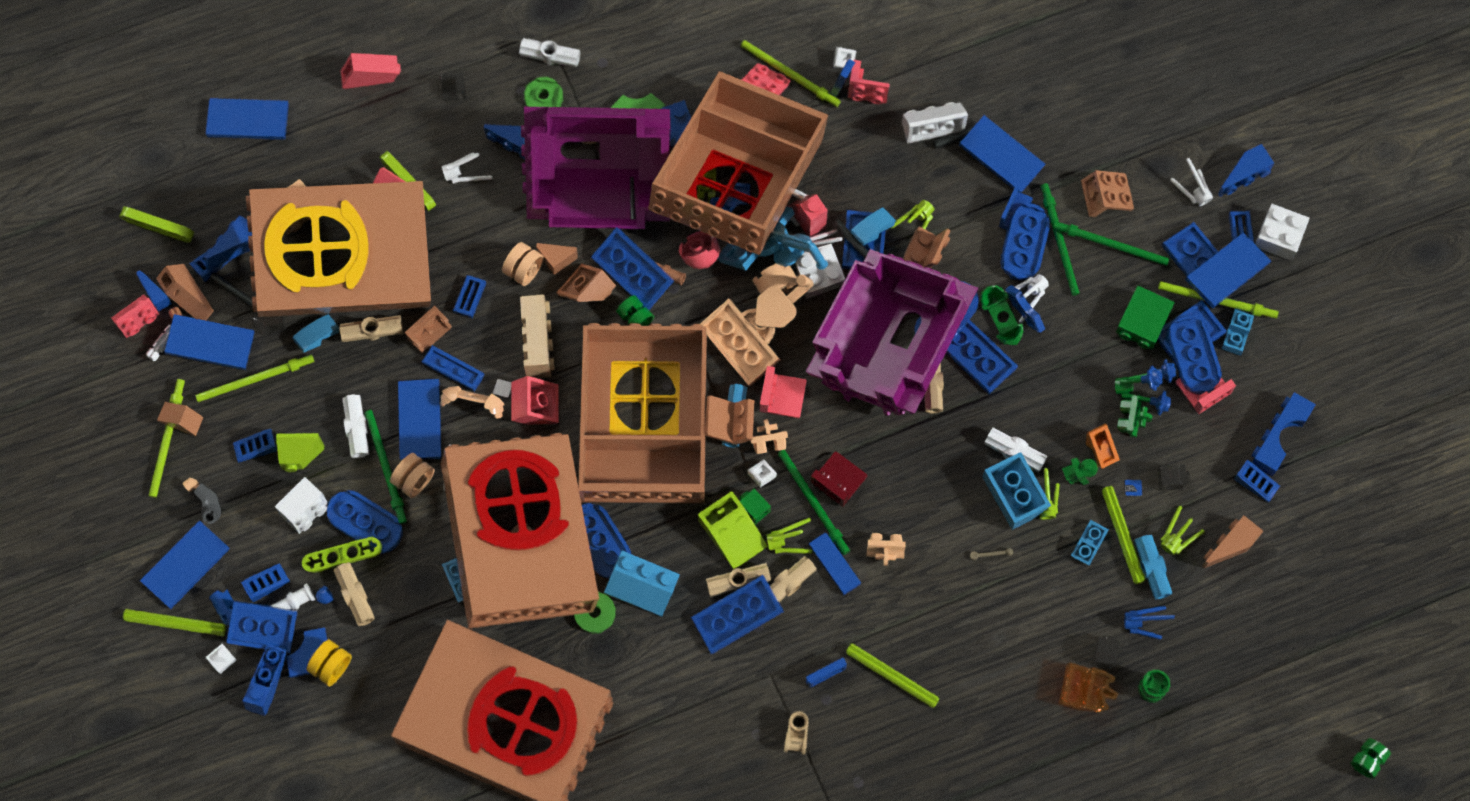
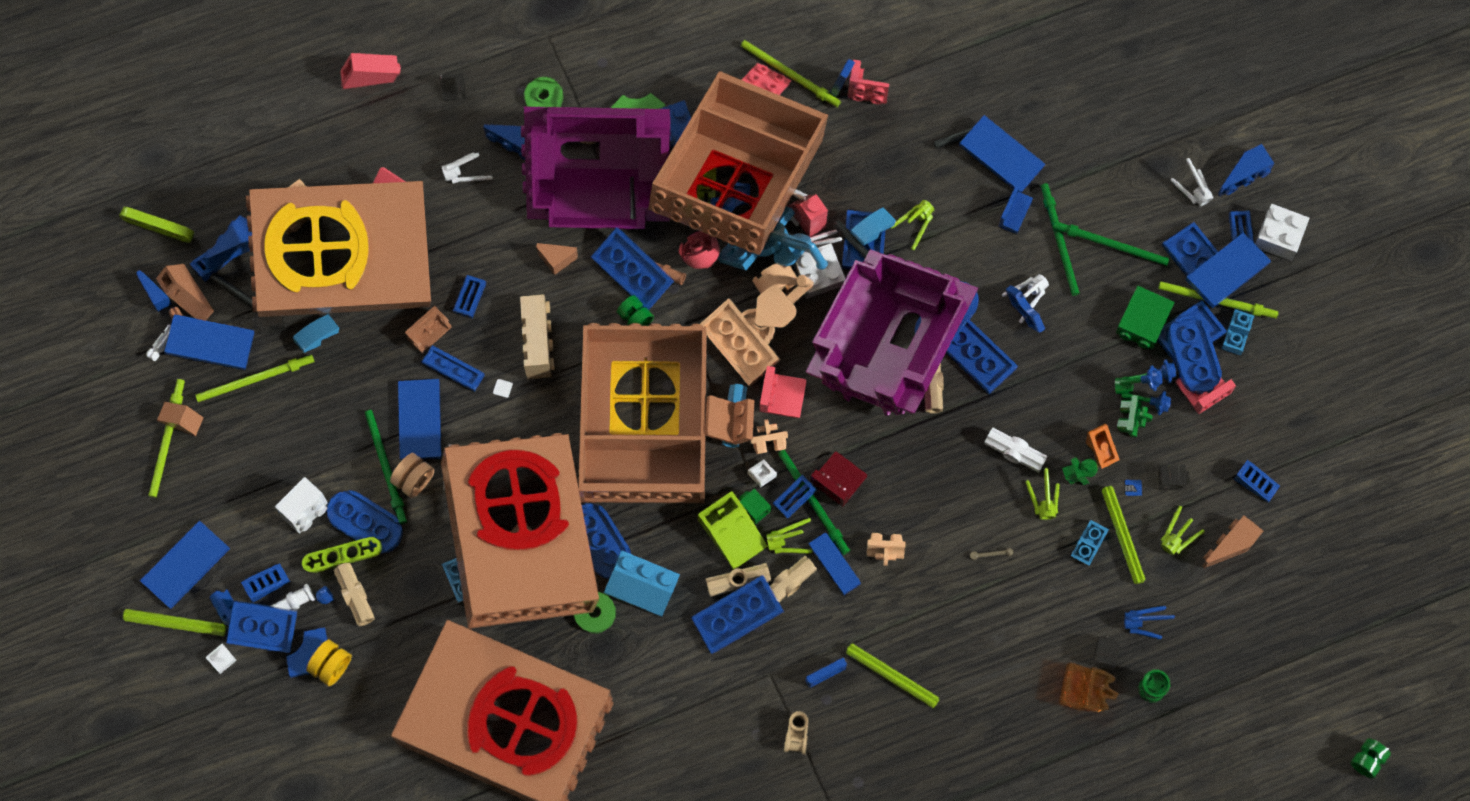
(135, 316): coral bracket -> none
(210, 503): dark grey arm -> none
(247, 118): blue tile -> none
(265, 680): blue slope -> none
(266, 434): blue slope -> none
(298, 450): lime slope -> none
(355, 426): white piece -> none
(358, 330): tan piece -> none
(397, 169): lime beam -> none
(491, 402): light nougat piece -> none
(522, 264): light nougat wheel -> none
(534, 401): coral slope -> none
(538, 50): white piece -> none
(587, 285): nougat slope -> none
(800, 502): none -> blue tile
(842, 56): white tile -> none
(926, 247): nougat bracket -> none
(934, 122): white slope -> none
(995, 300): green piece -> none
(1016, 490): dark azure slope -> none
(1025, 242): blue tile -> none
(1106, 191): nougat bracket -> none
(1153, 567): dark azure piece -> none
(1271, 454): blue arch -> none

